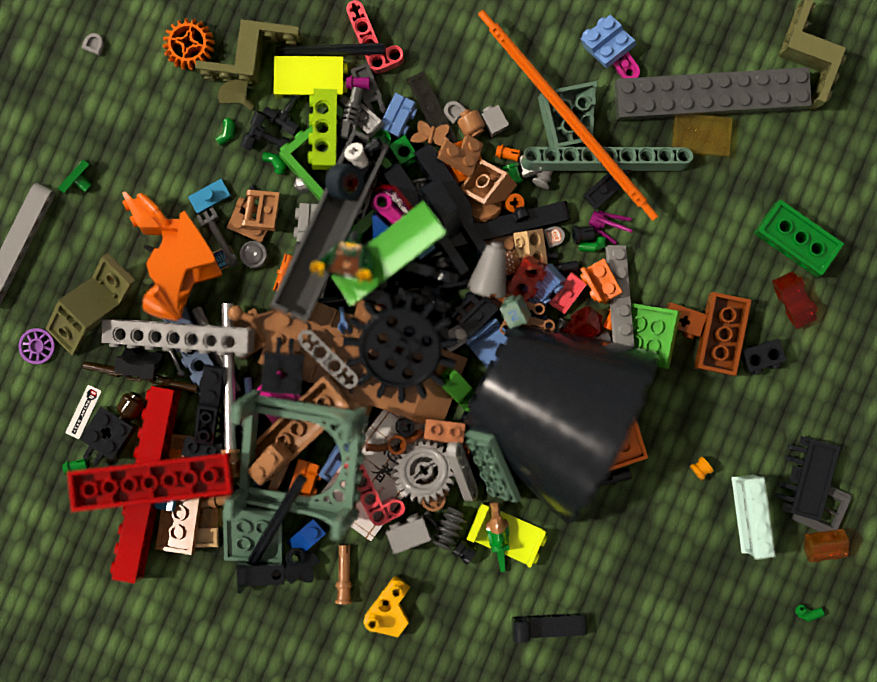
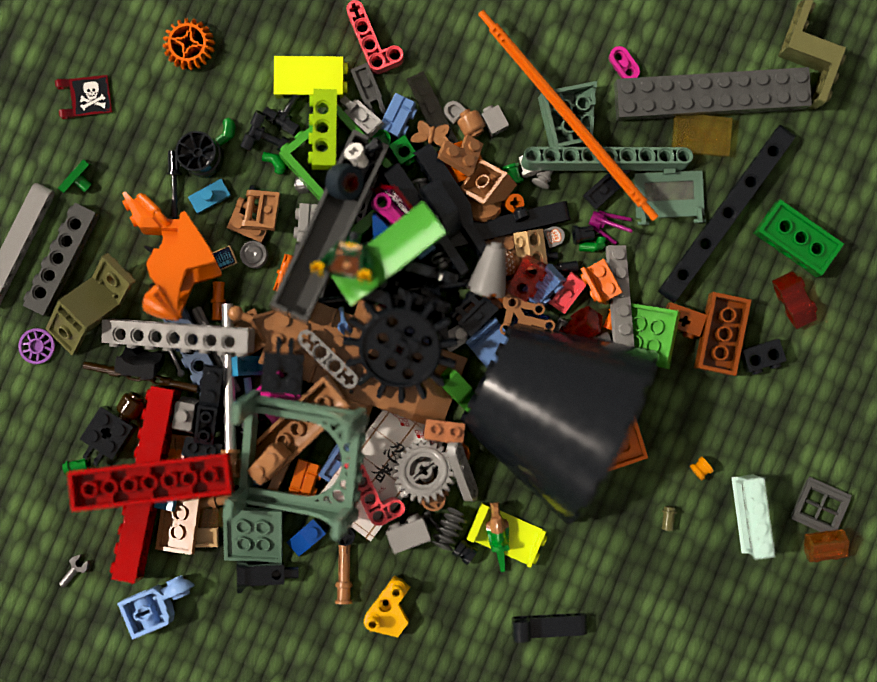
(63, 270): none -> dark grey brick
(74, 569): none -> flat silver bar
(83, 411): white sticker -> none
(88, 96): none -> flag
(93, 43): light grey tile -> none
(153, 606): none -> light blue brick
(173, 170): none -> black piece
(185, 415): none -> light grey torso
(199, 154): none -> black wheel
(218, 300): none -> orange pin
(231, 259): dark grey hinge -> none
(235, 92): olive hand -> none
(246, 366): none -> dark azure tile
(250, 51): olive bracket -> none
(277, 518): black axle -> none
(302, 568): black plate -> none
(331, 50): black axle -> none
(347, 538): none -> black wheel
(351, 113): dark grey hinge -> none
(360, 82): magenta pin -> none
(403, 442): dark orange piece -> none
(411, 427): black bush -> none
(492, 465): sand green tile -> none
(507, 153): orange pin -> none
(515, 311): sand green brick -> none
(607, 41): medium blue plate -> none
(616, 476): black axle -> none
(668, 518): none -> olive pin
(671, 194): none -> sand green piece
(735, 203): none -> black beam
(807, 614): green arm -> none
(812, 478): black hinge -> none

